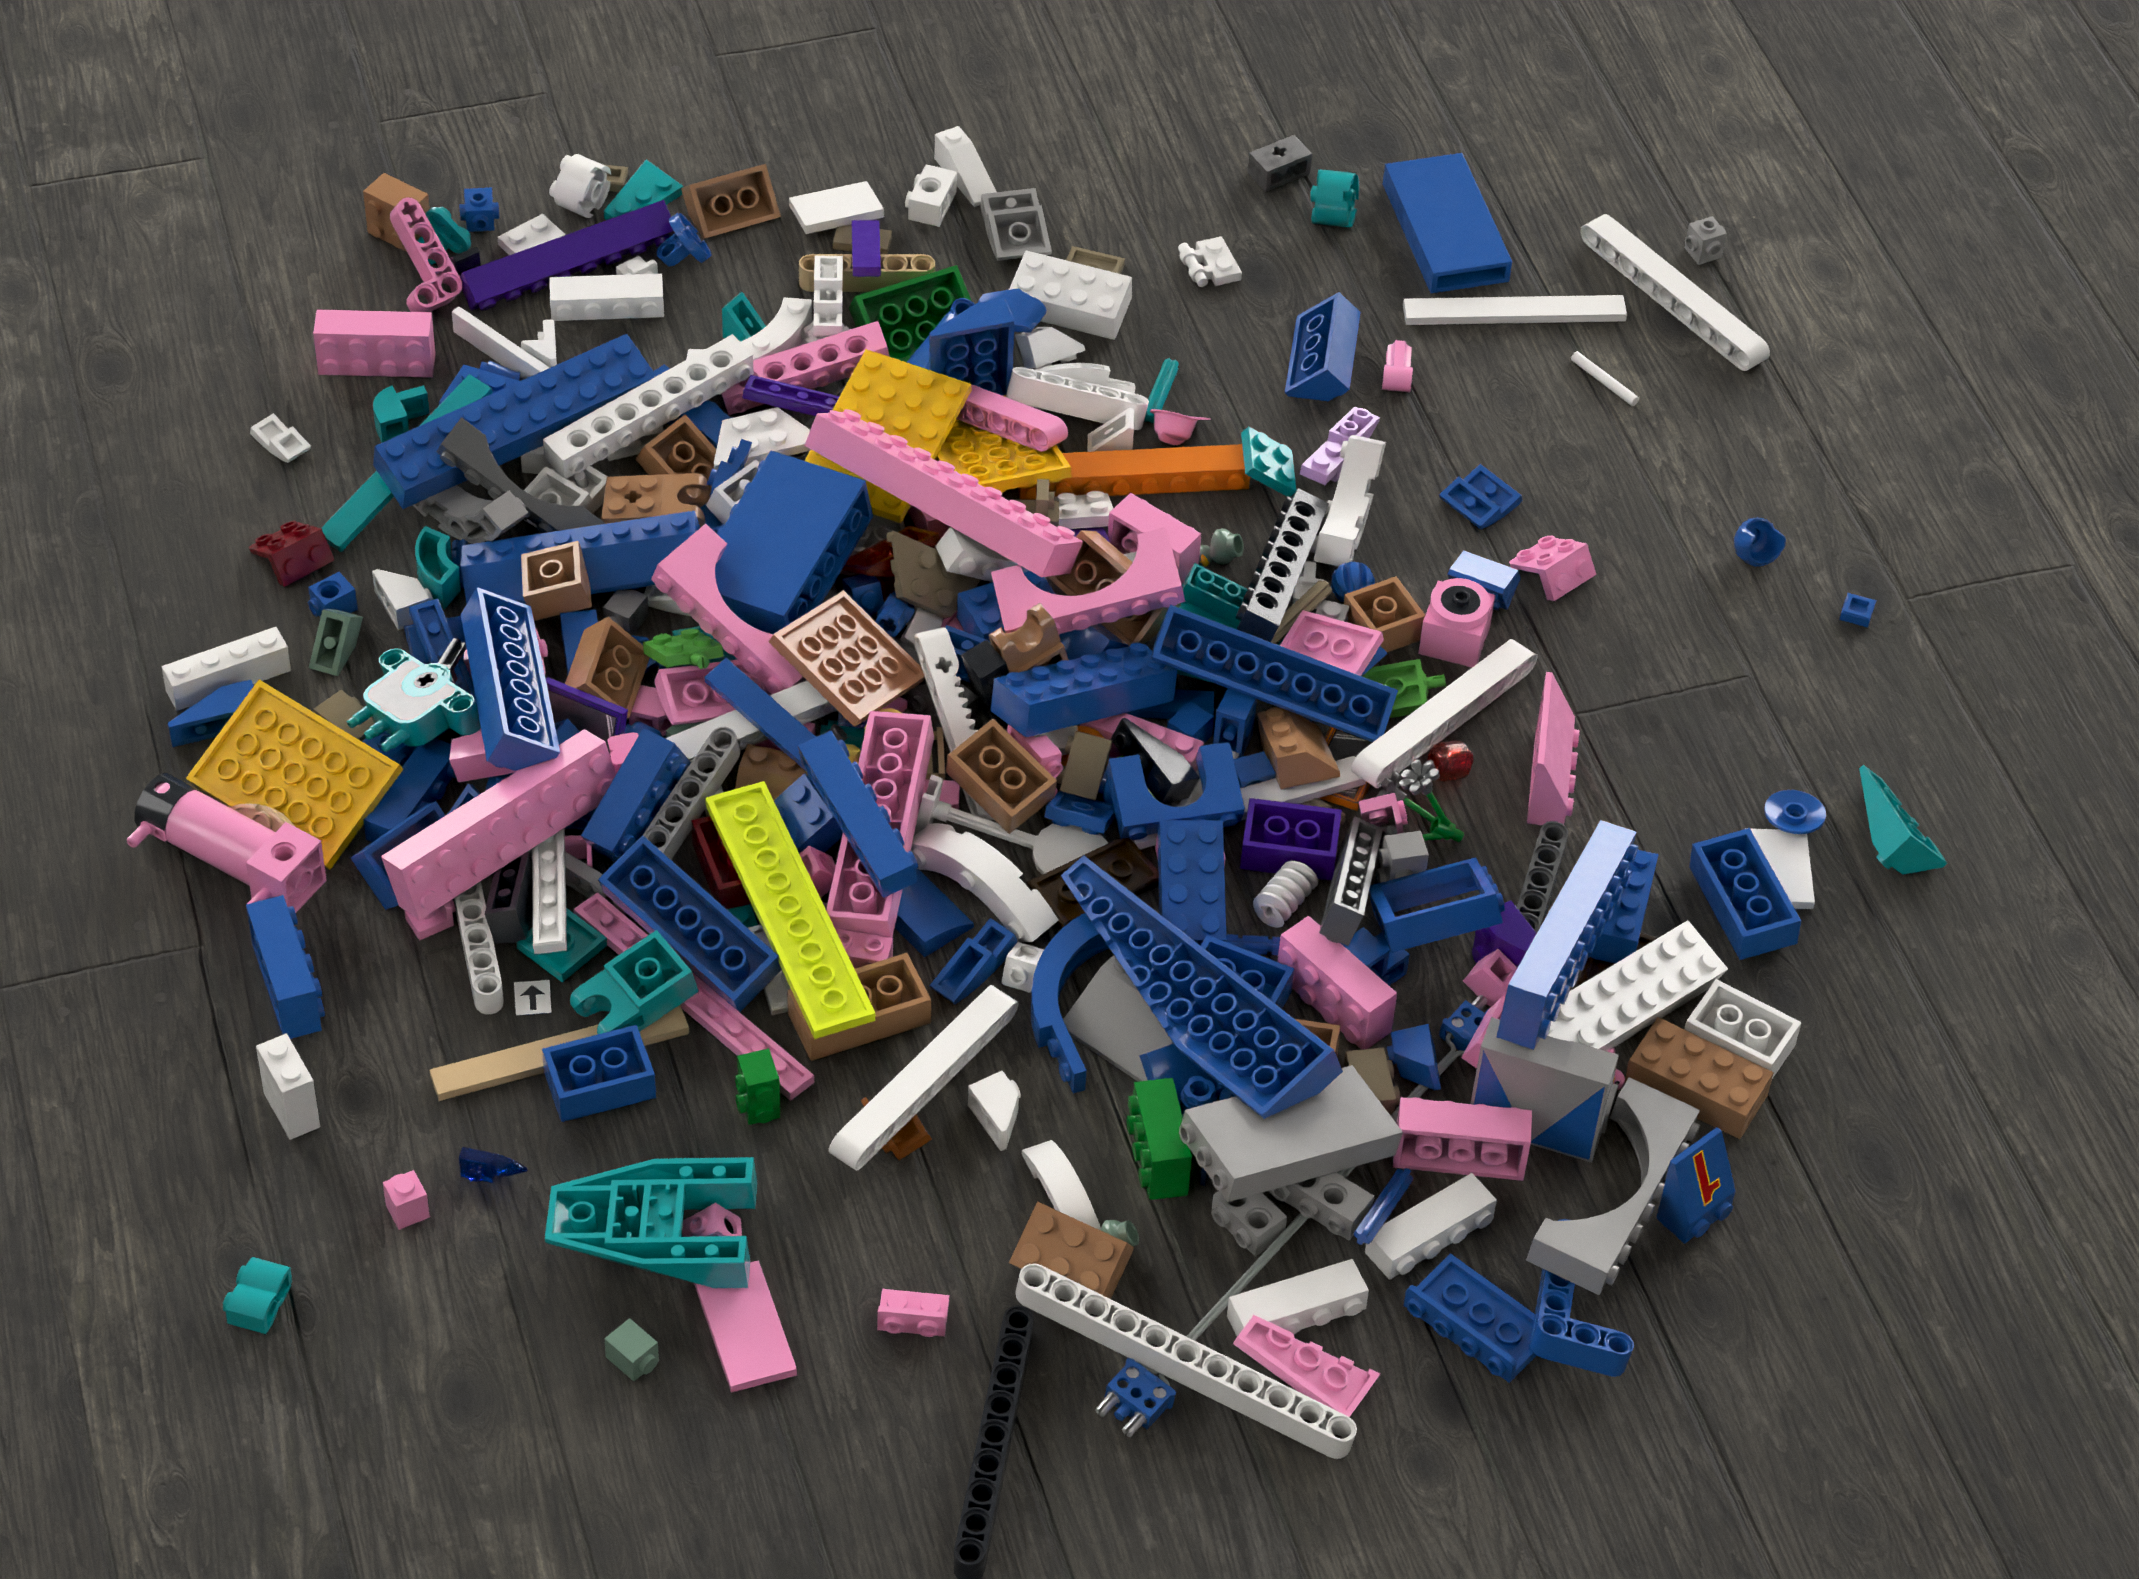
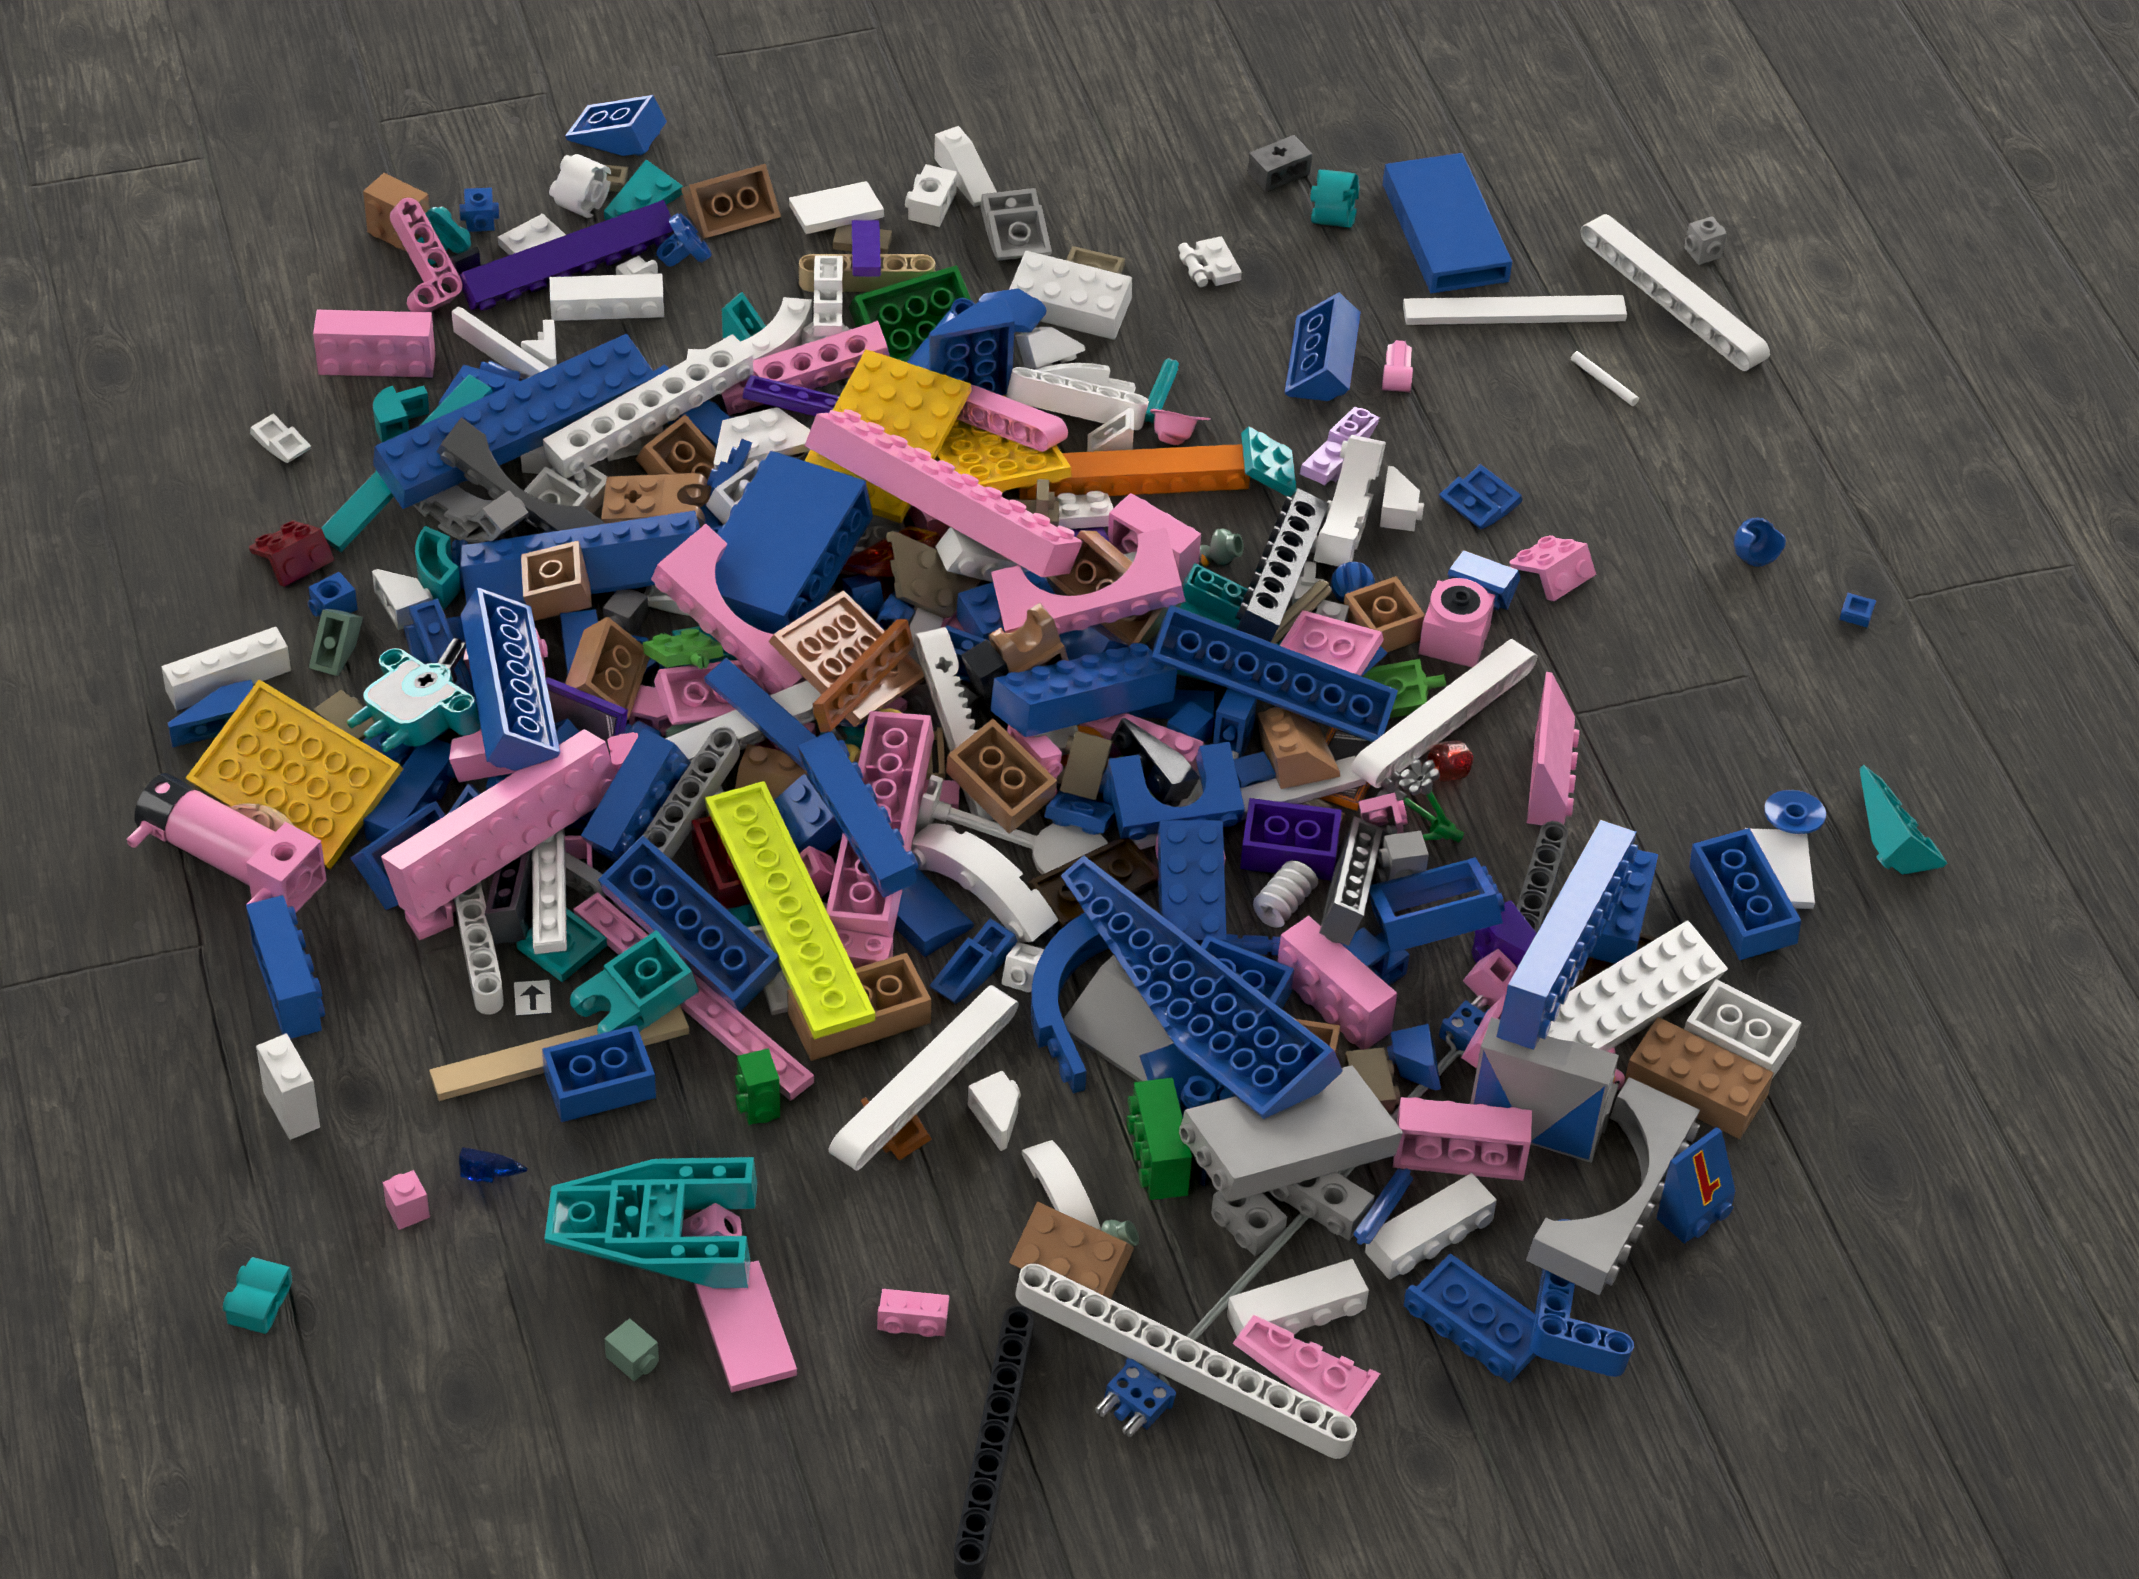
(619, 125): none -> blue slope
(863, 675): none -> dark orange plate
(1400, 502): none -> white slope

